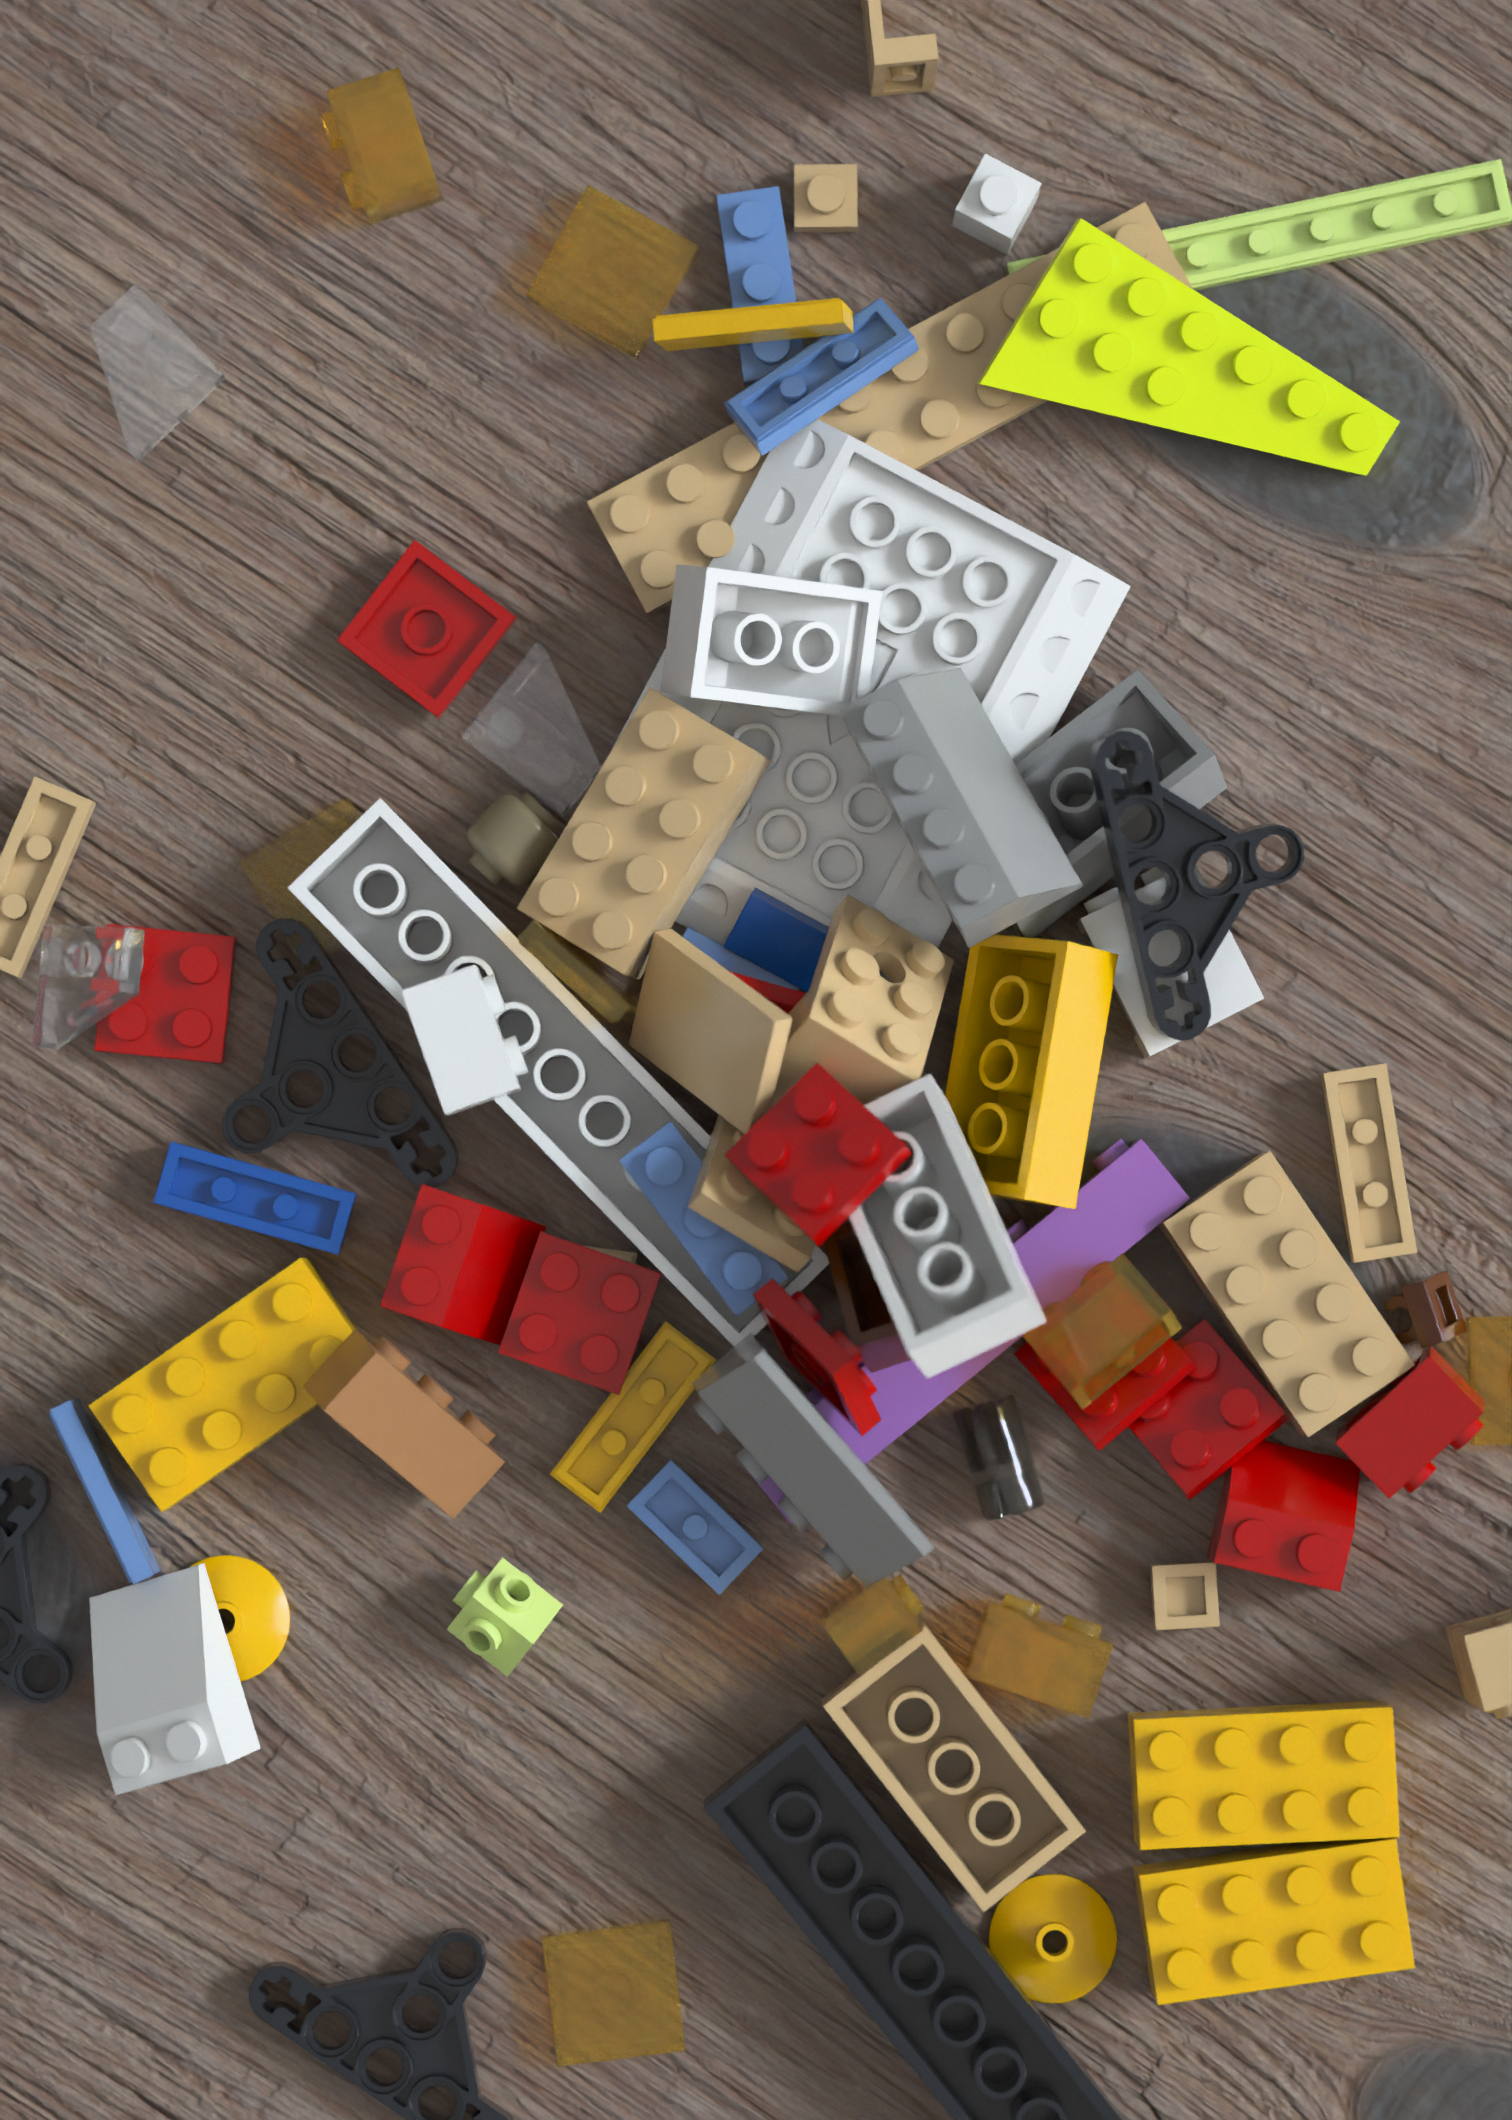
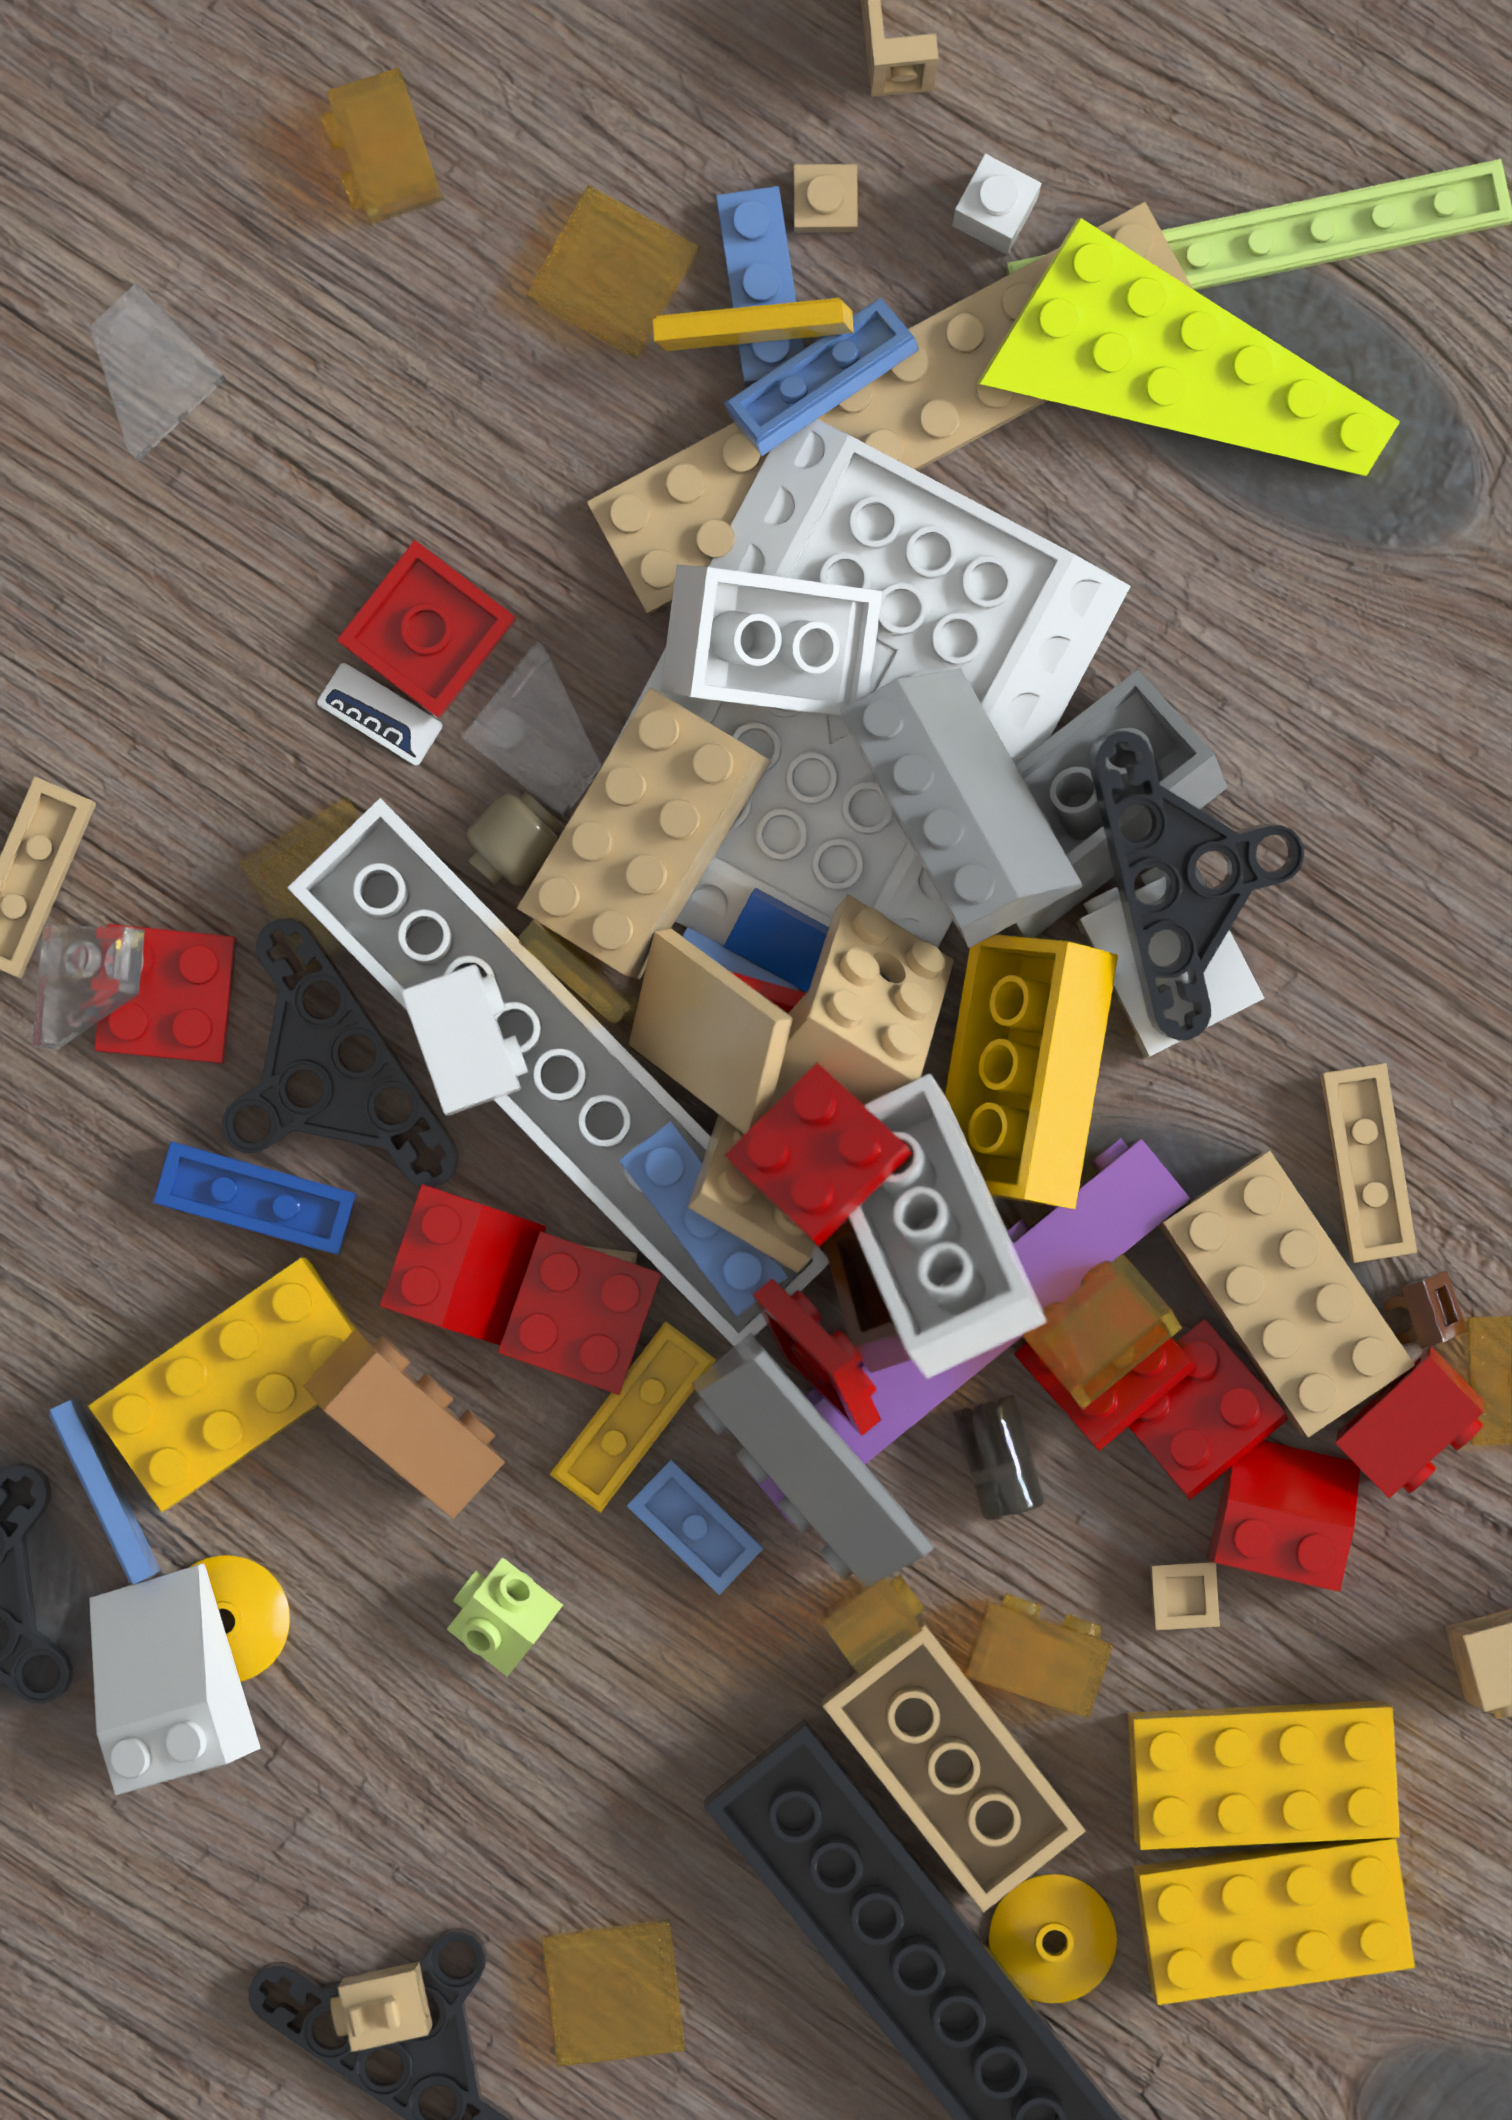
(379, 713): none -> white sticker
(382, 2007): none -> tan brick

